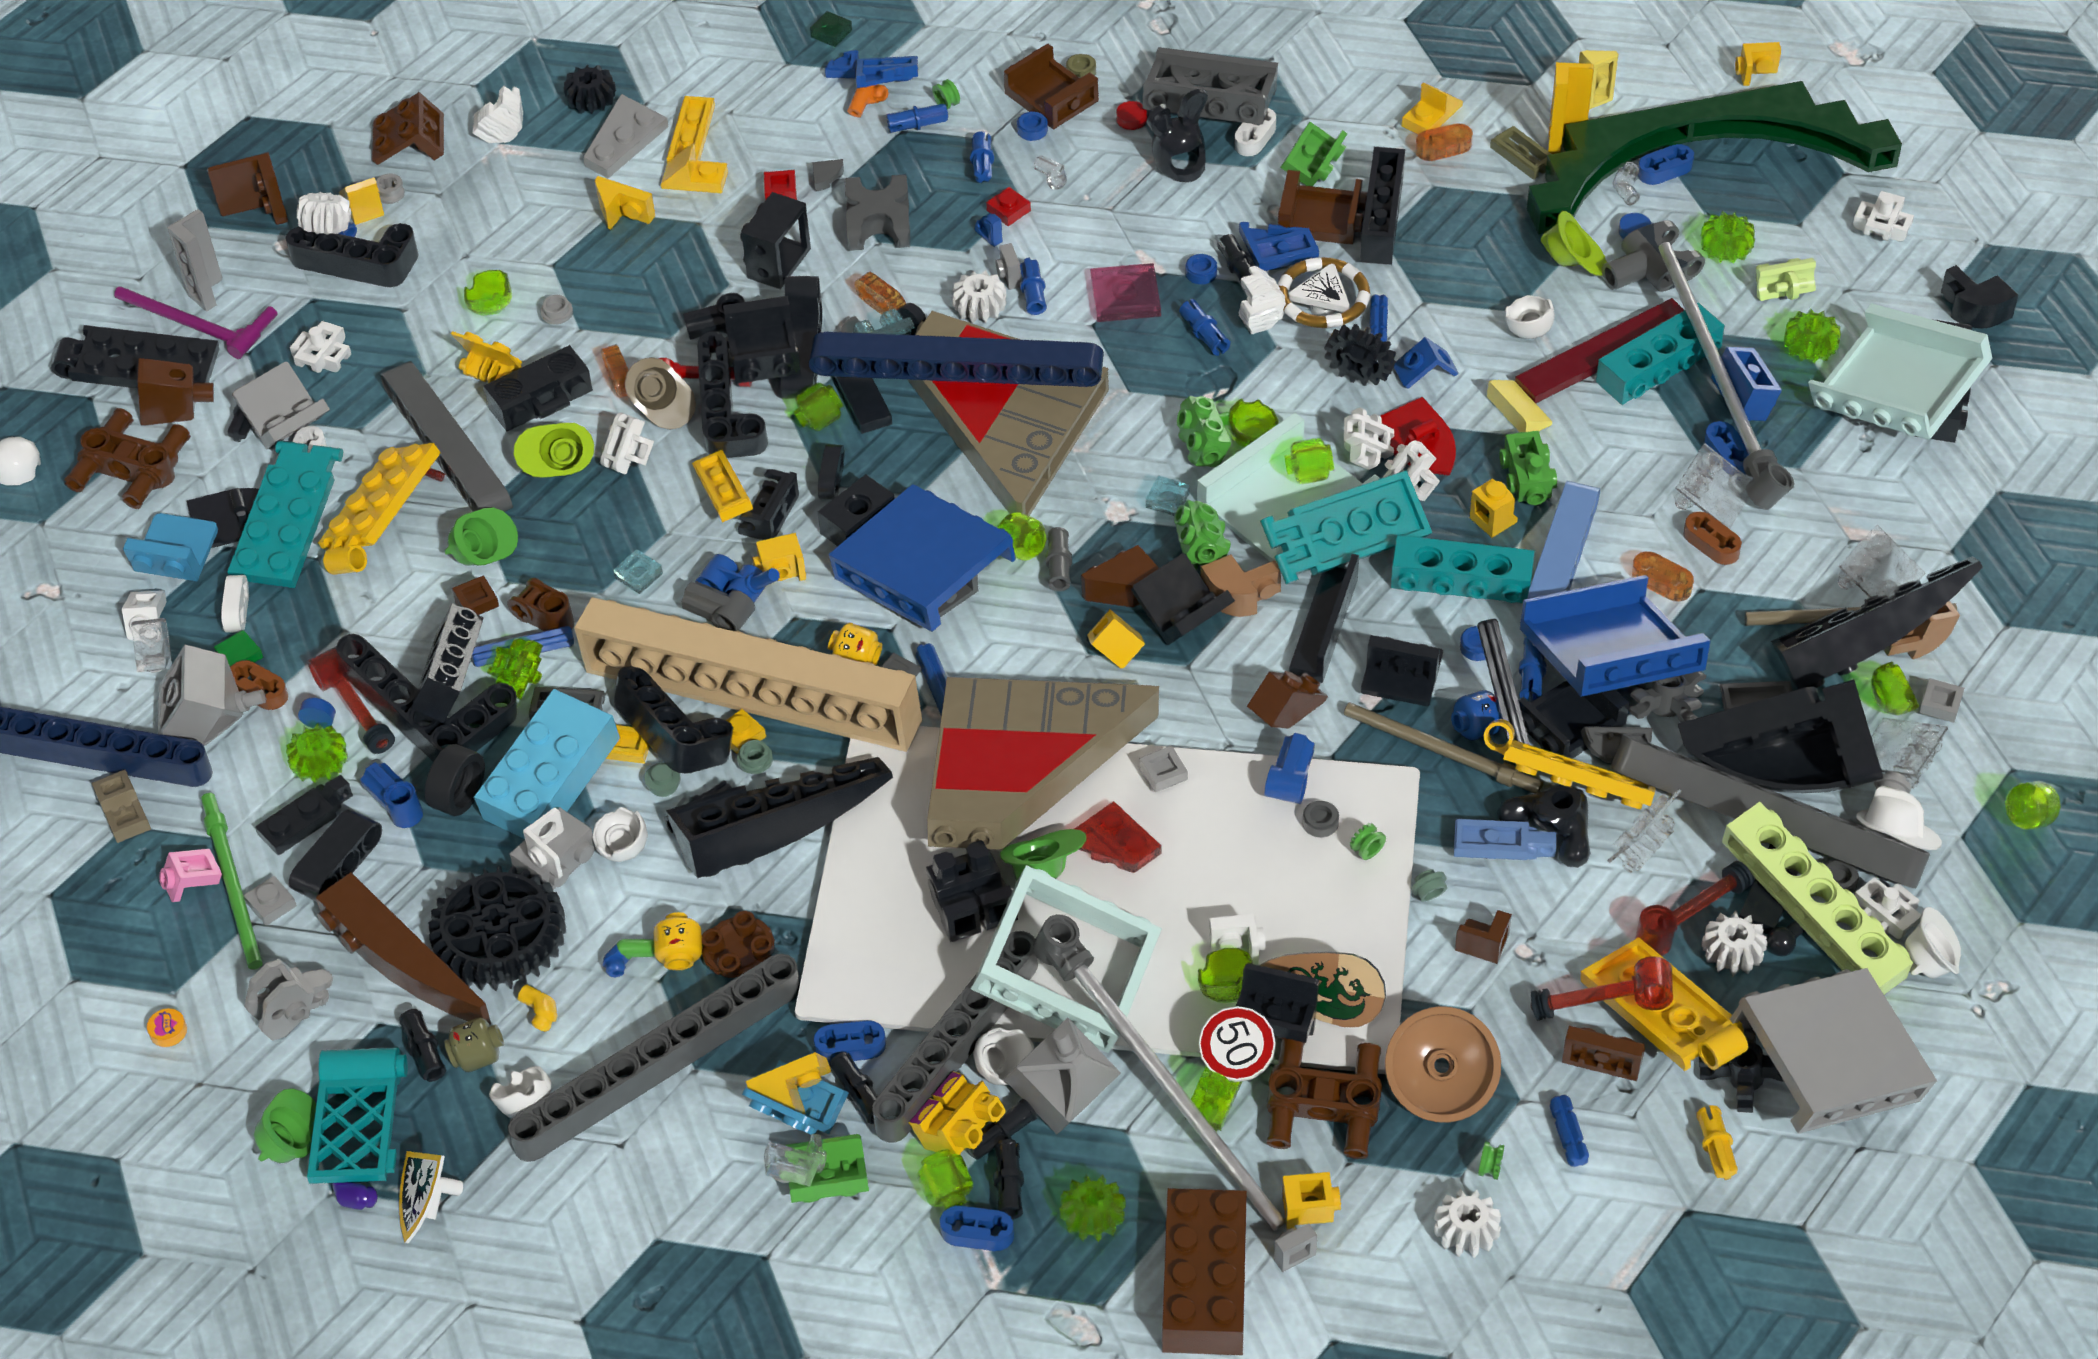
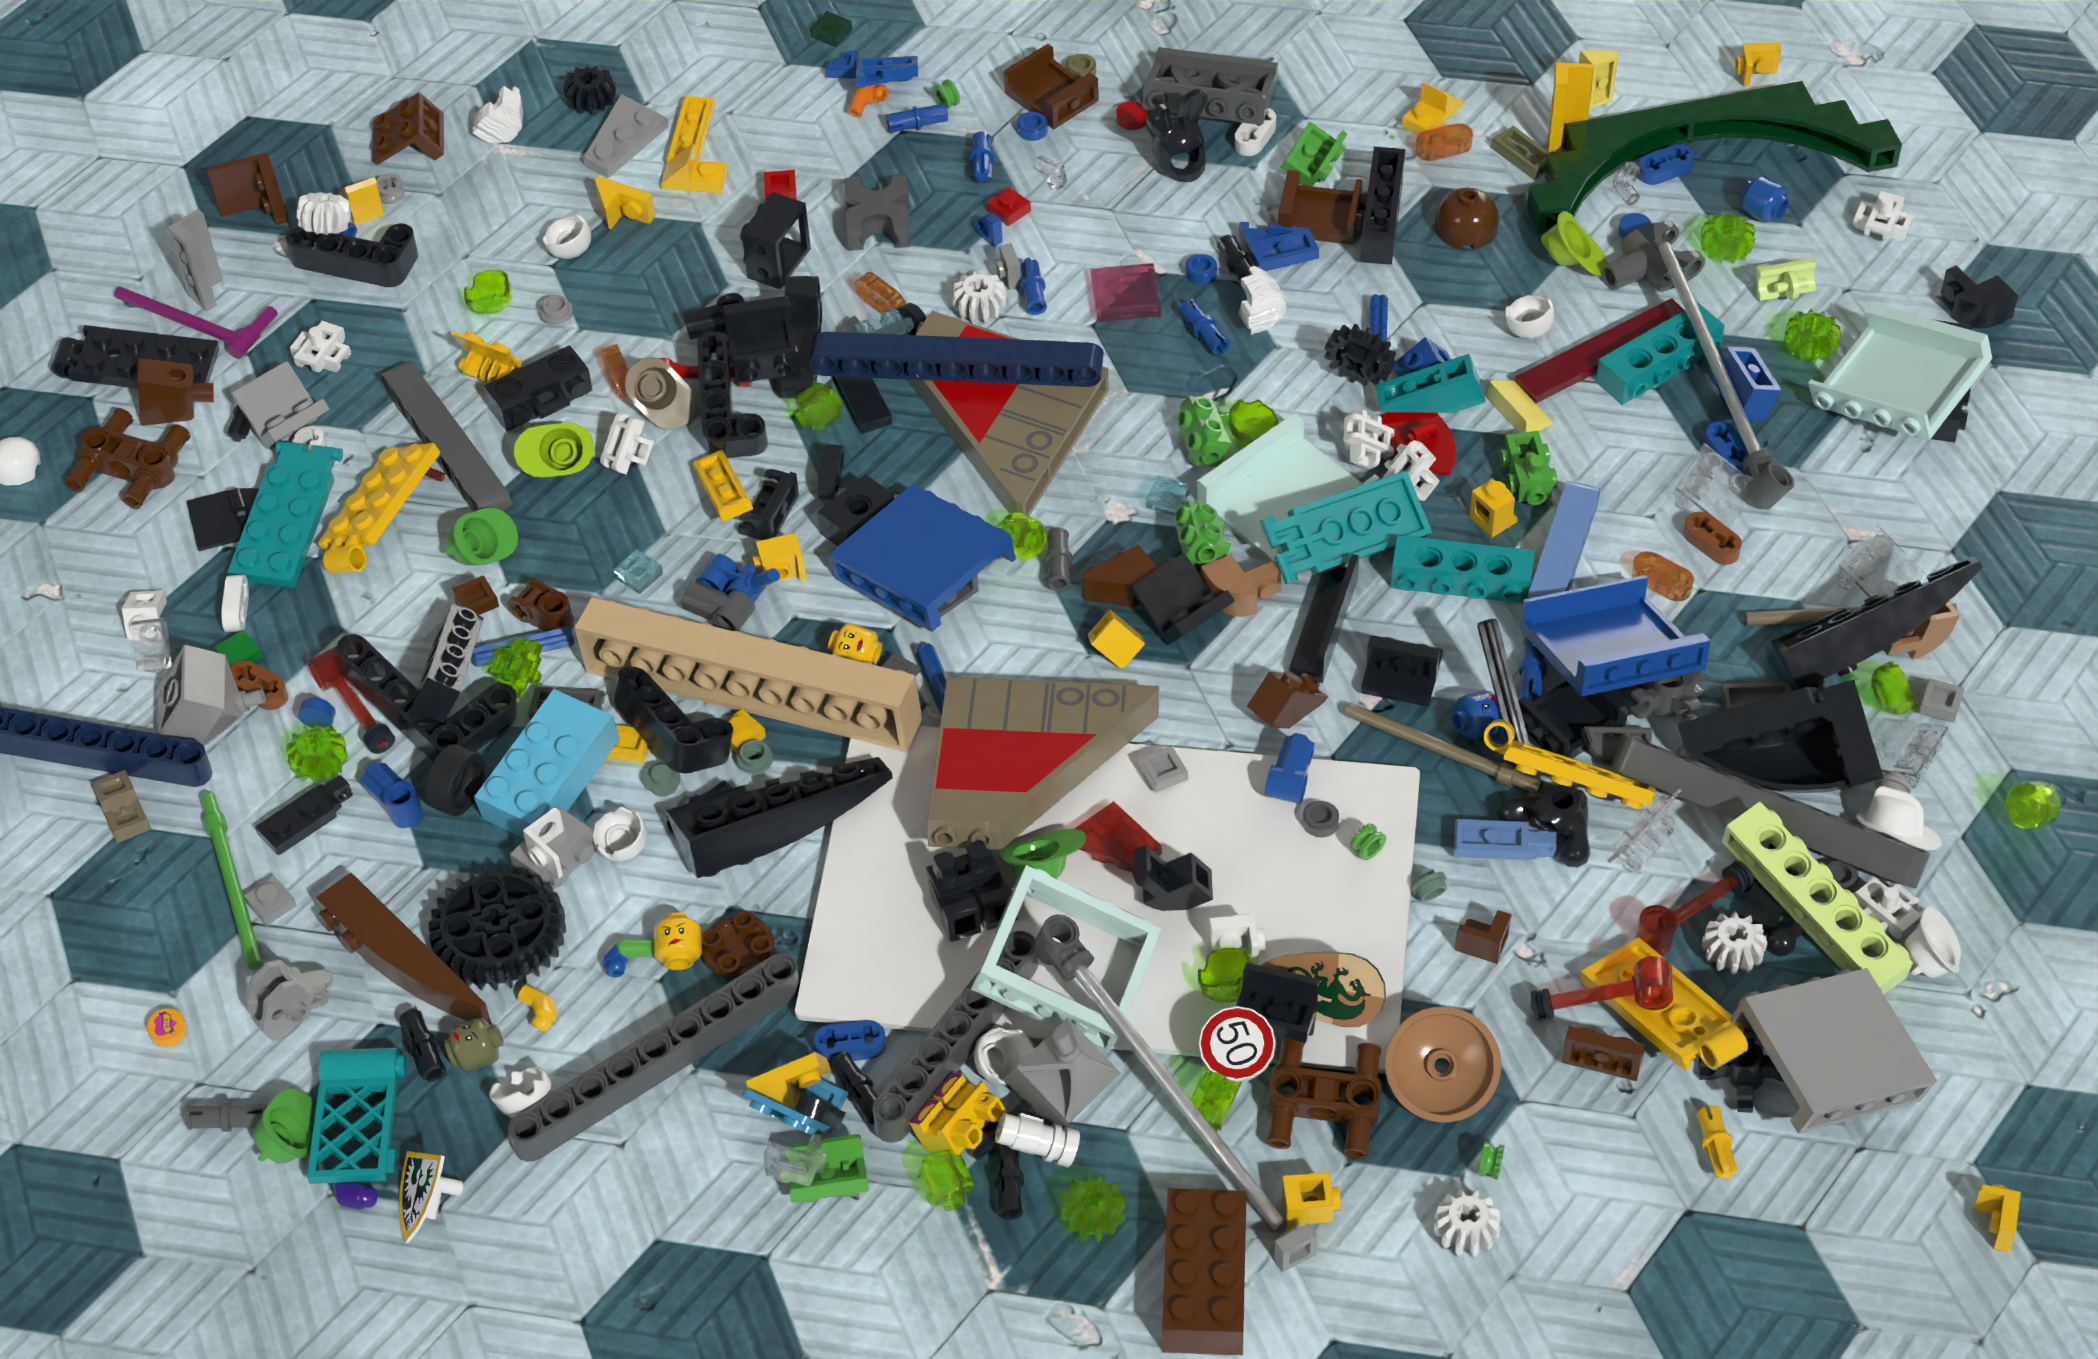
(172, 547): dark azure bracket -> none
(188, 870): bright pink bracket -> none
(224, 1116): none -> dark grey pin
(335, 853): black beam -> none
(568, 237): none -> white hair
(819, 1110): none -> black beam
(826, 173): dark grey tile -> none
(977, 1228): blue beam -> none
(1033, 1137): none -> white axle
(1174, 884): none -> black brick
(1309, 461): clear neon green head -> none
(1324, 293): piece -> none
(1435, 389): none -> teal slope
(1467, 218): none -> reddish brown cylinder
(1471, 644): blue tile -> none
(1569, 1131): blue axle -> none
(1764, 199): none -> blue head
(2004, 1208): none -> yellow bracket

